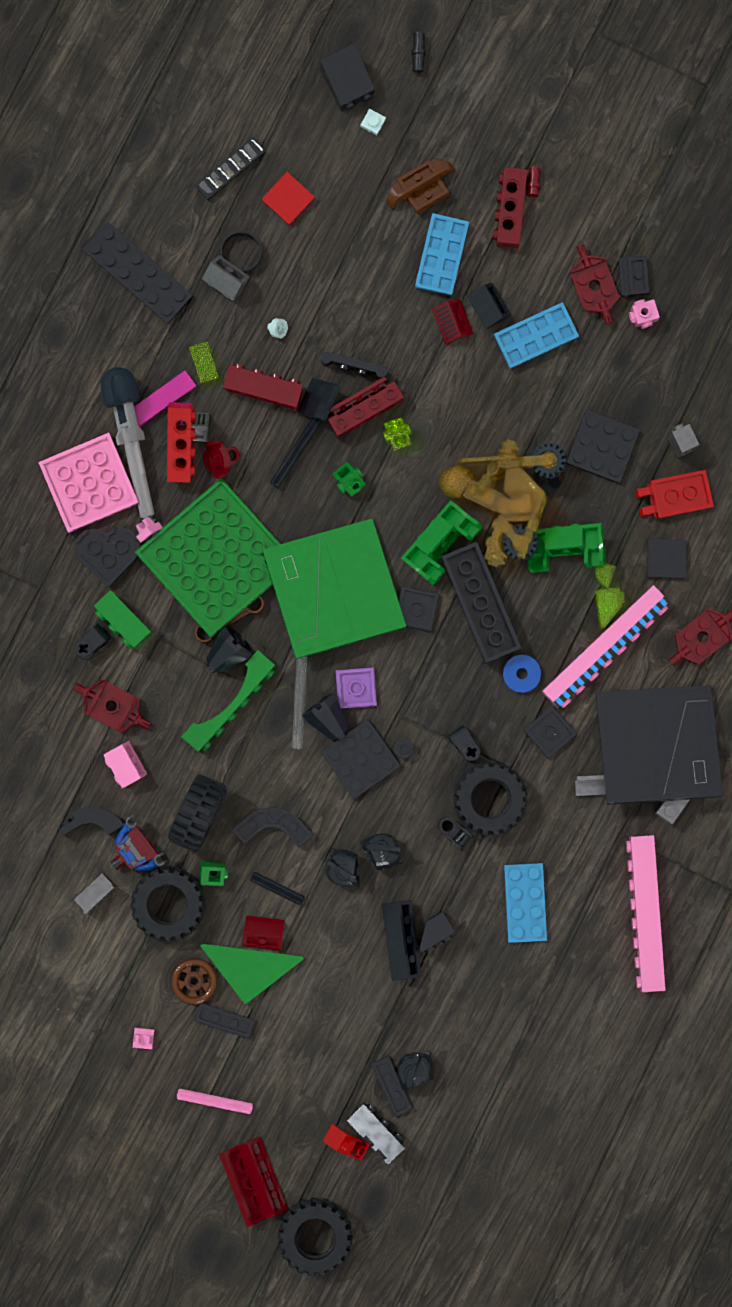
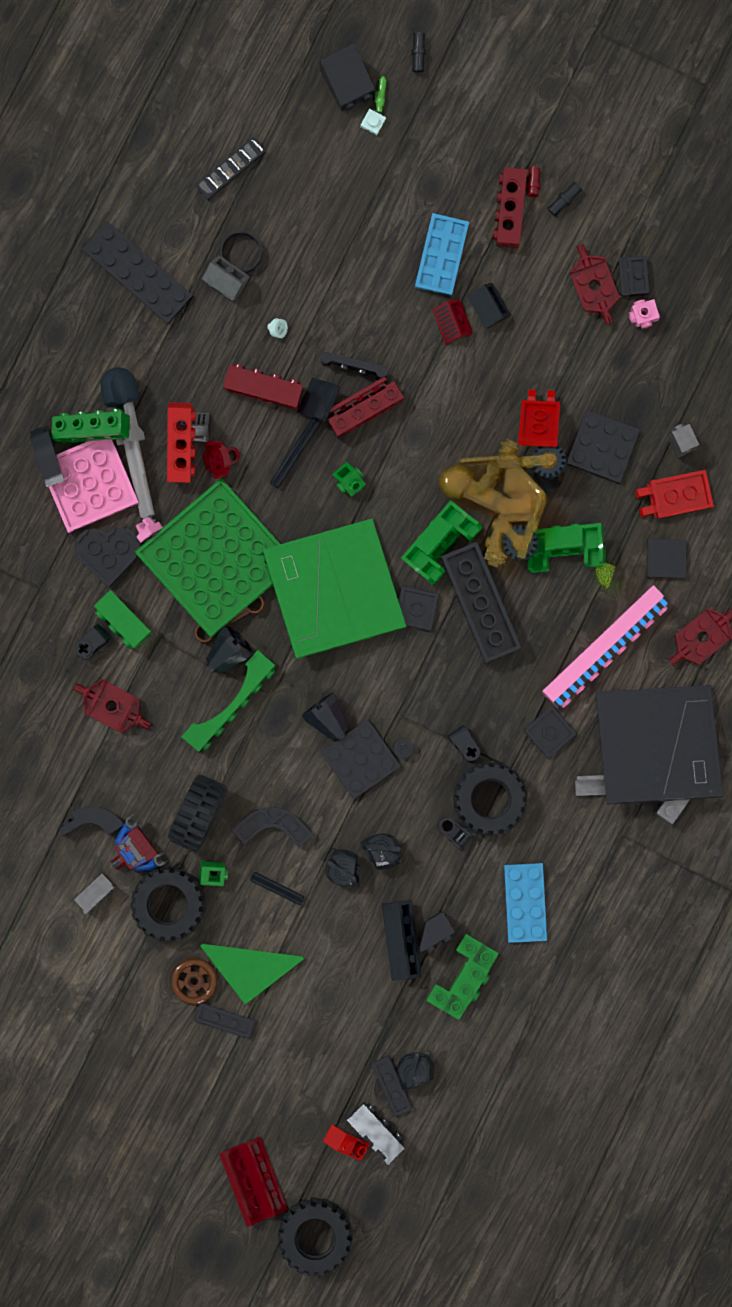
(46, 456): none -> black arch
(90, 427): none -> green brick
(125, 764): bright pink brick -> none
(143, 1038): bright pink tile -> none
(160, 399): dark pink tile -> none
(204, 362): clear neon green plate -> none
(214, 1101): bright pink axle -> none
(263, 932): dark red panel -> none
(288, 198): red tile -> none
(299, 703): clear axle -> none
(356, 688): medium lavender tile -> none
(380, 95): none -> bright green piece
(397, 433): clear neon green brick -> none
(421, 186): reddish brown plate -> none
(468, 980): none -> green bracket
(533, 673): blue tile -> none
(536, 335): dark azure plate -> none
(539, 421): none -> red tile
(564, 199): none -> black pin
(608, 604): clear neon green slope -> none
(647, 913): bright pink brick -> none

